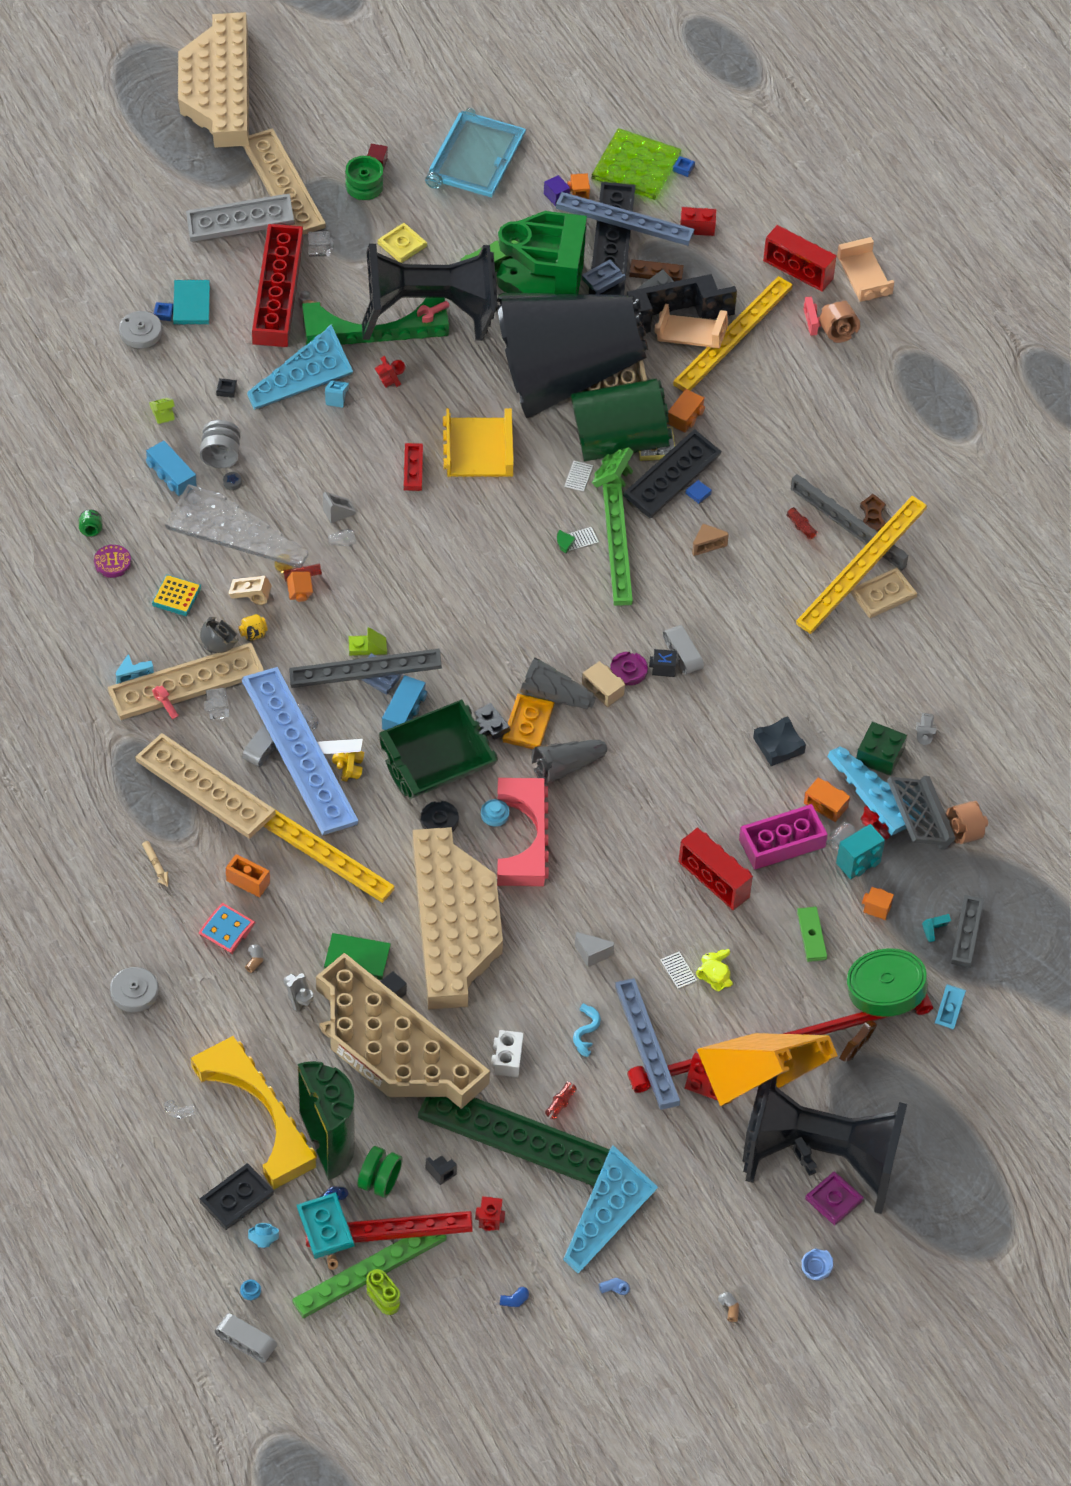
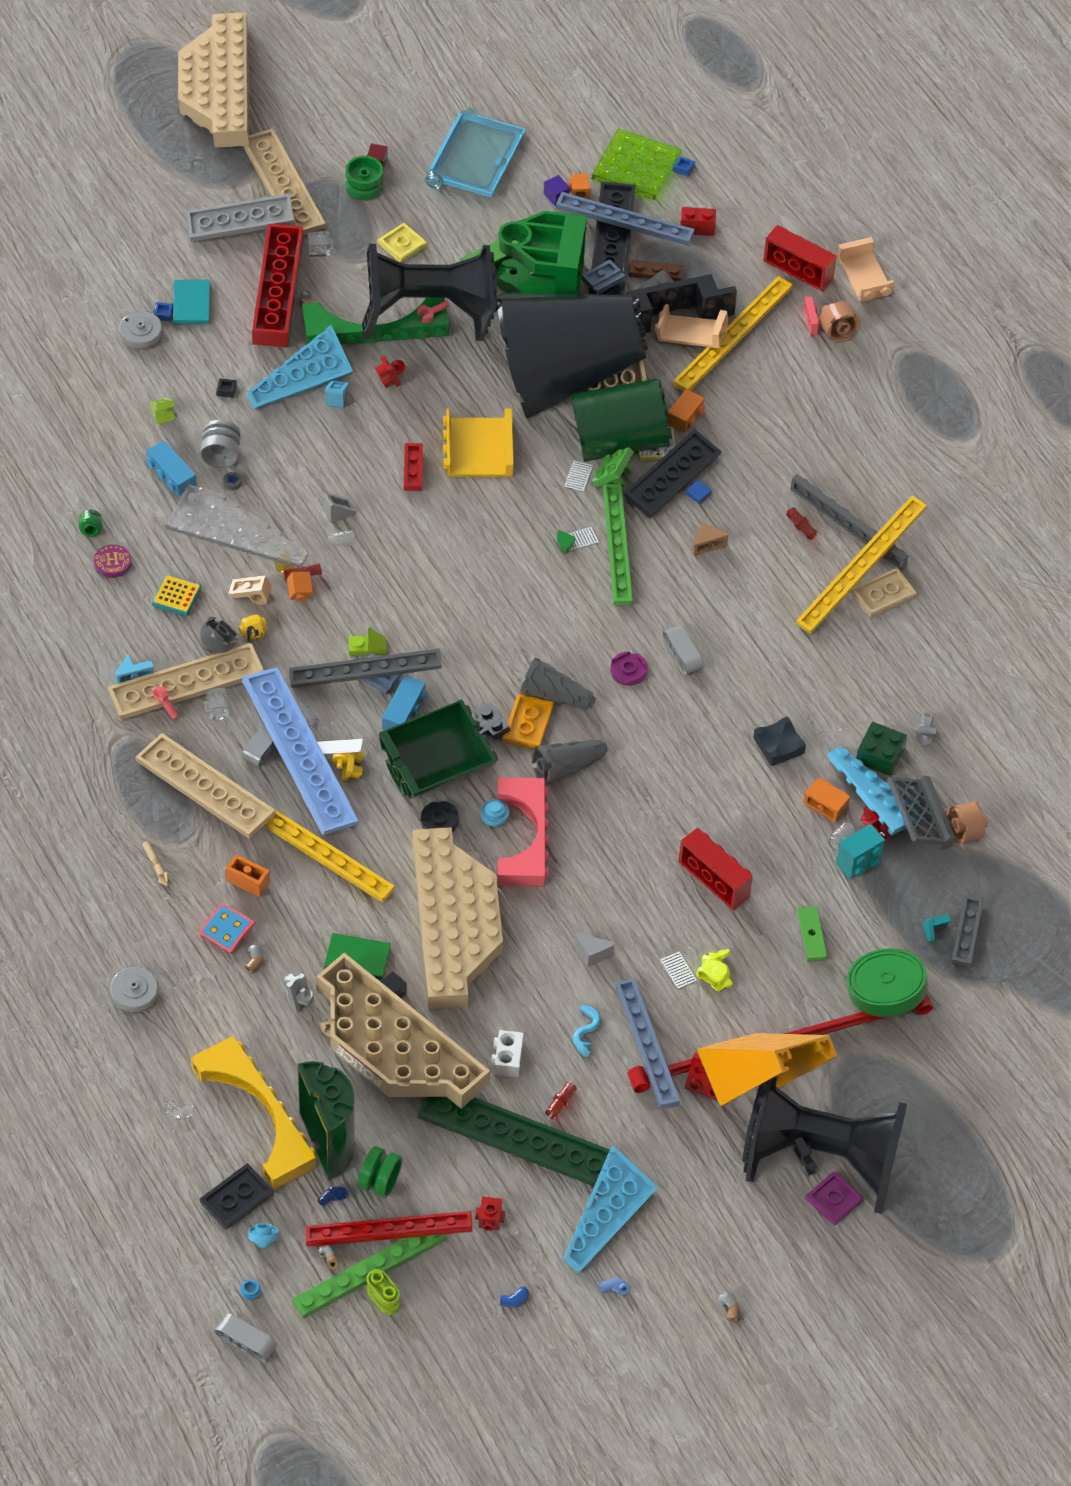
(325, 1225): teal tile -> none
(441, 1169): black panel -> none
(603, 683): tan brick -> none
(663, 663): black brick -> none
(783, 836): dark pink brick -> none
(817, 1264): light blue hair -> none
(858, 1041): reddish brown tile -> none
(873, 508): reddish brown tile -> none
(877, 902): orange brick -> none
(950, 1006): medium azure slope -> none

